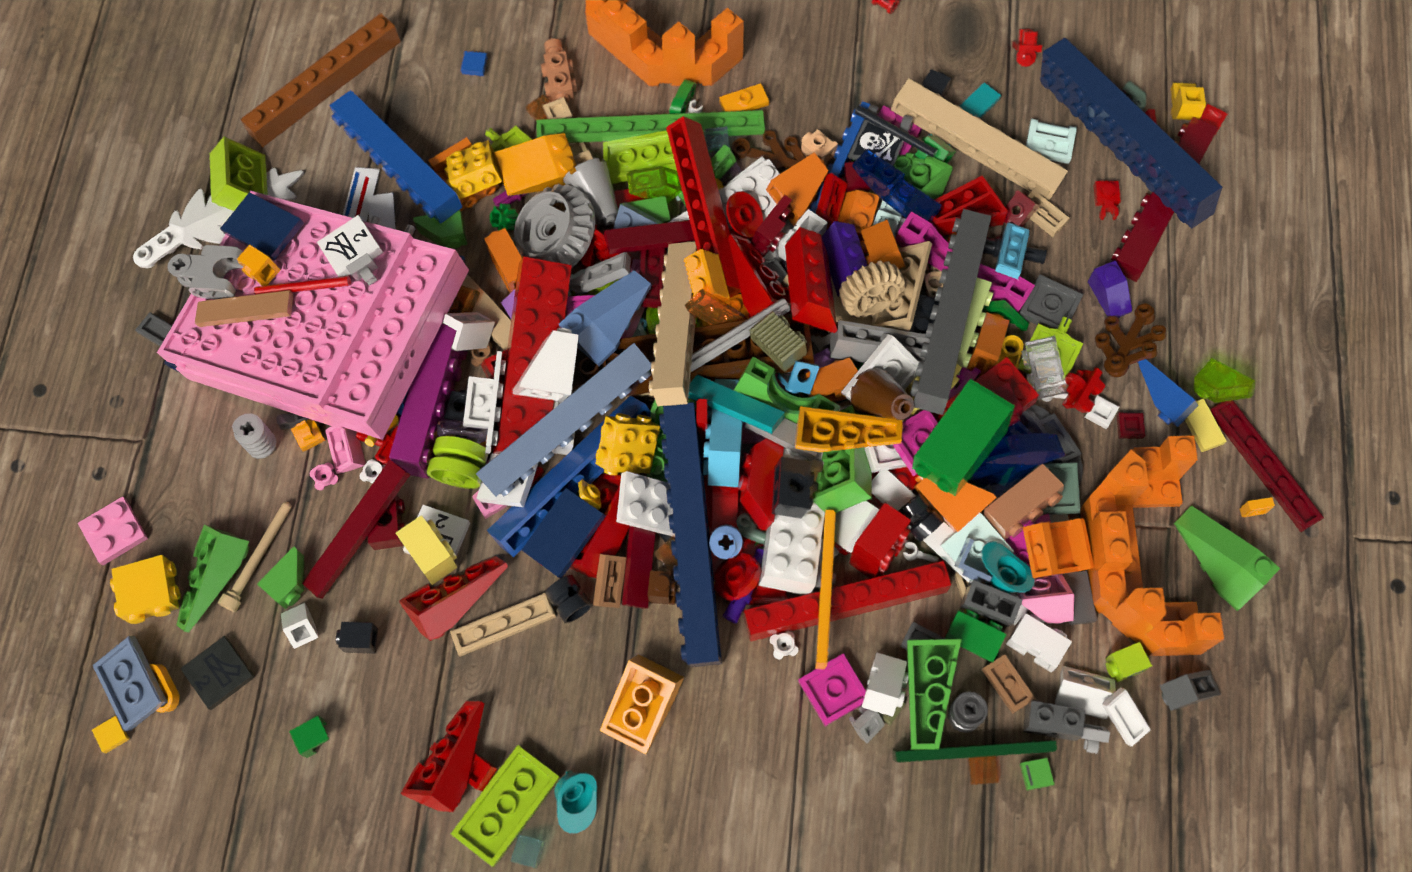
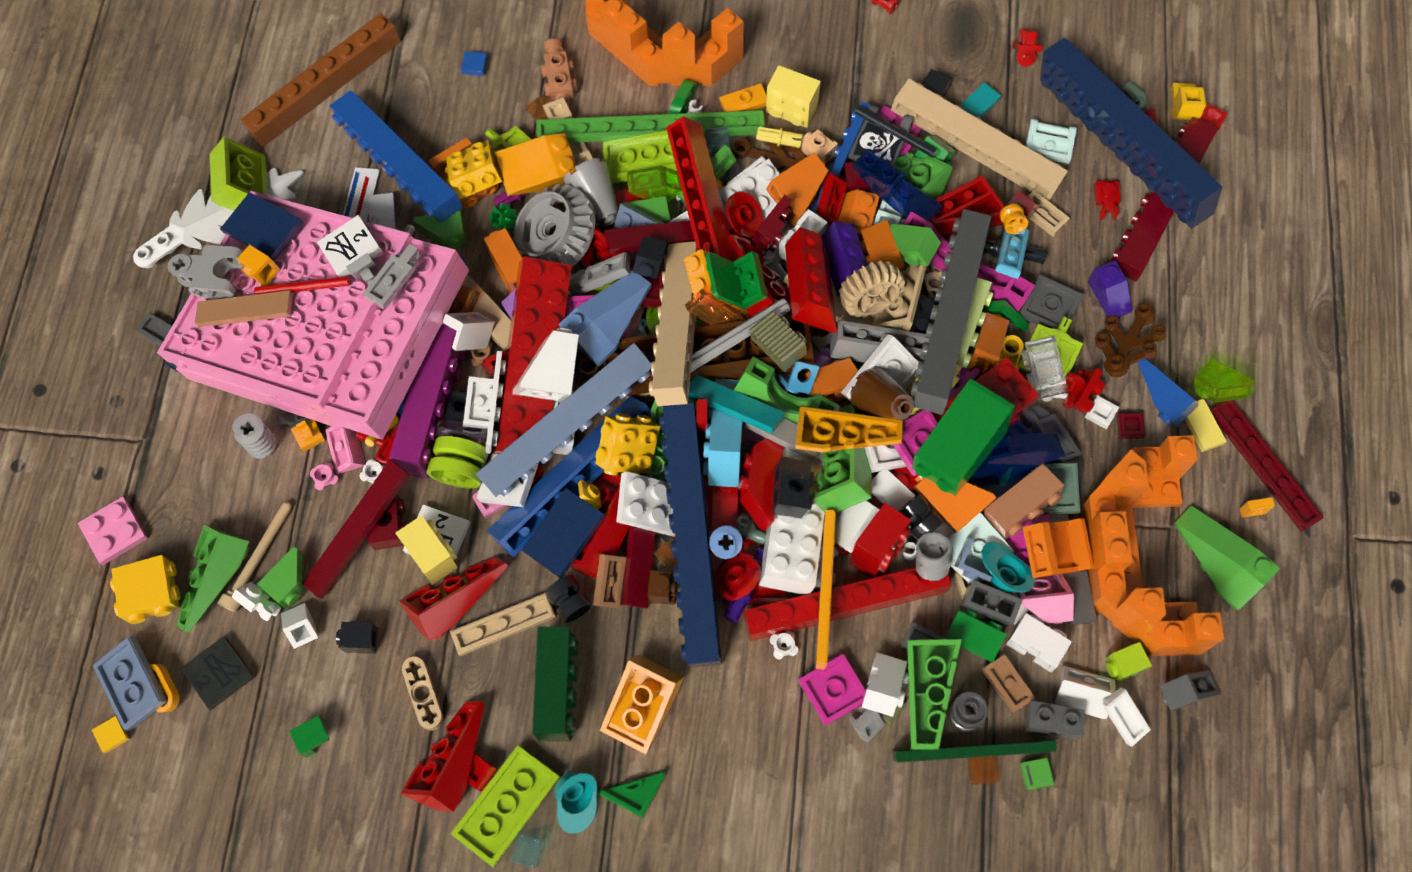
(254, 598): none -> white plate
(392, 277): none -> light grey hinge
(422, 713): none -> tan beam
(554, 684): none -> dark green brick
(635, 795): none -> green tile
(649, 257): none -> black brick
(737, 281): none -> green bracket
(779, 137): none -> light yellow axle
(792, 96): none -> light yellow brick
(915, 243): none -> bright green slope
(933, 556): none -> light grey wheel
(1013, 219): none -> light orange wheel
(1092, 736): light grey tile -> none

